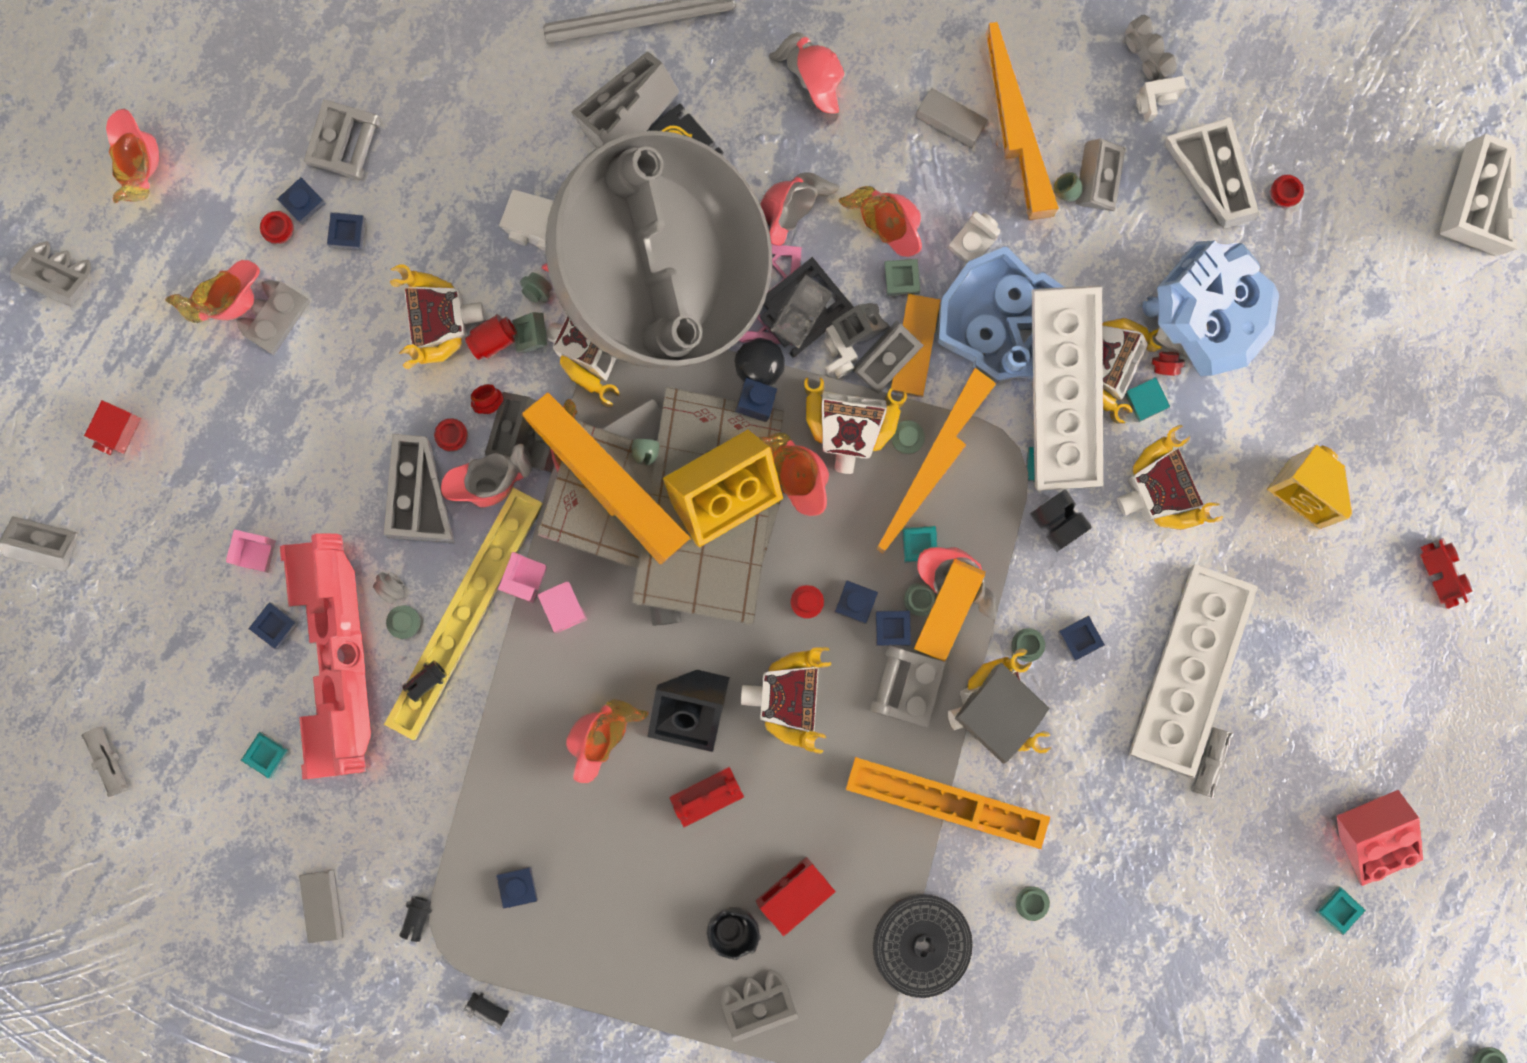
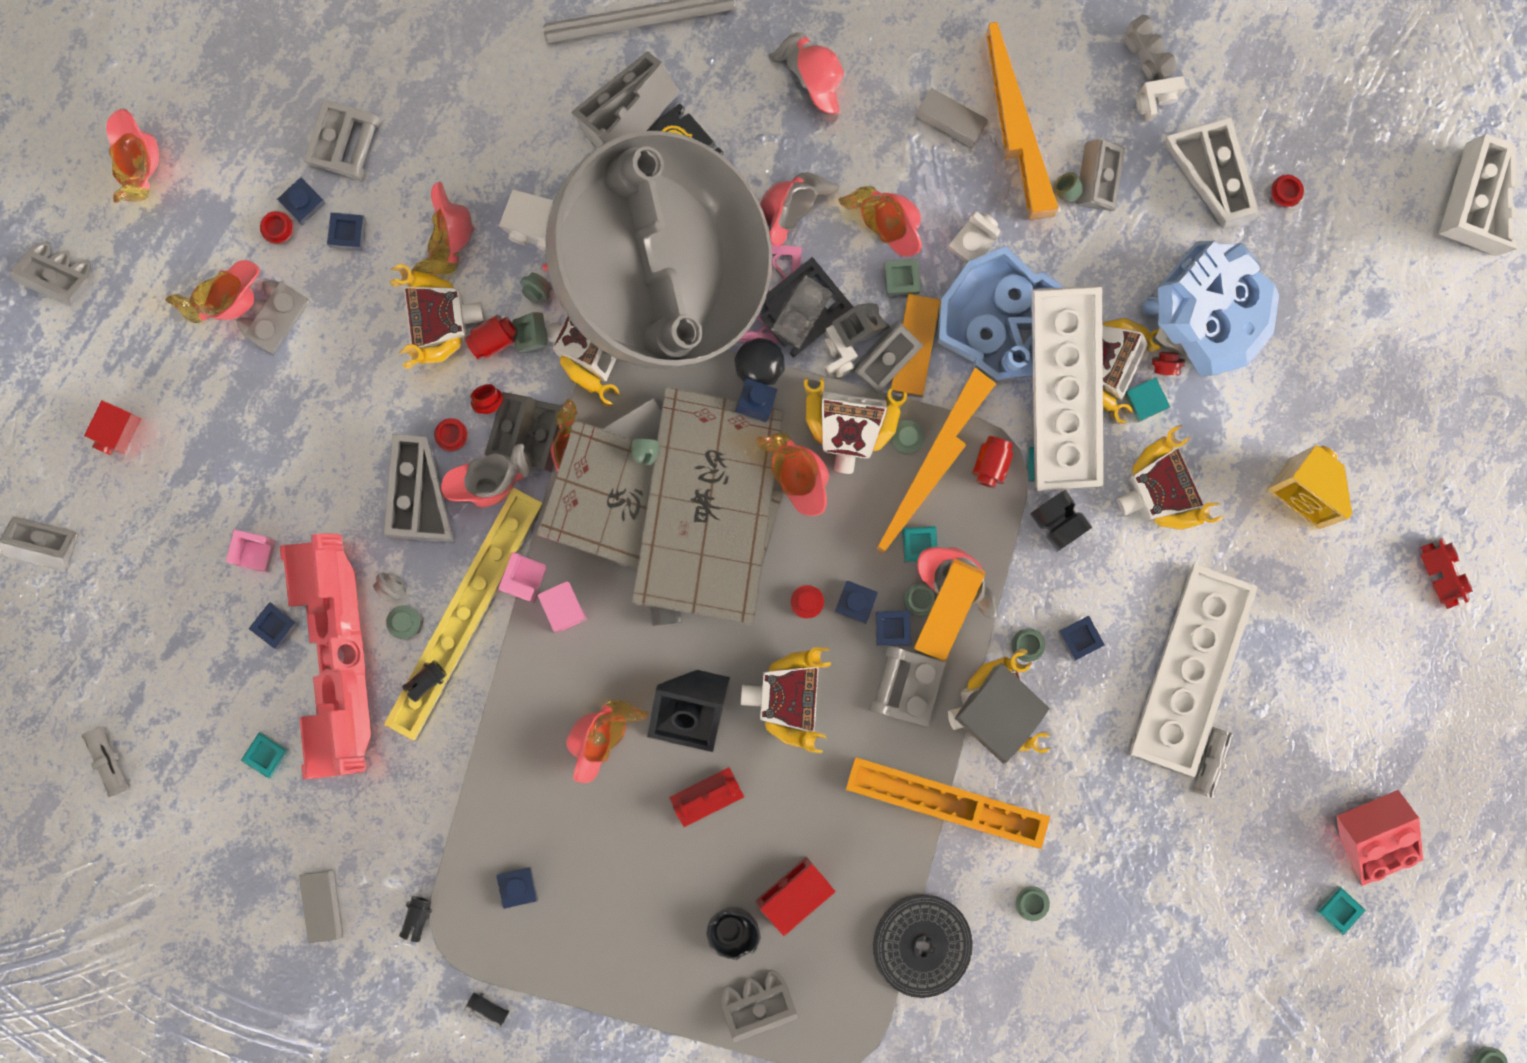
(450, 234): none -> hair
(606, 479): light orange slope -> none
(724, 487): yellow slope -> none
(993, 462): none -> red brick

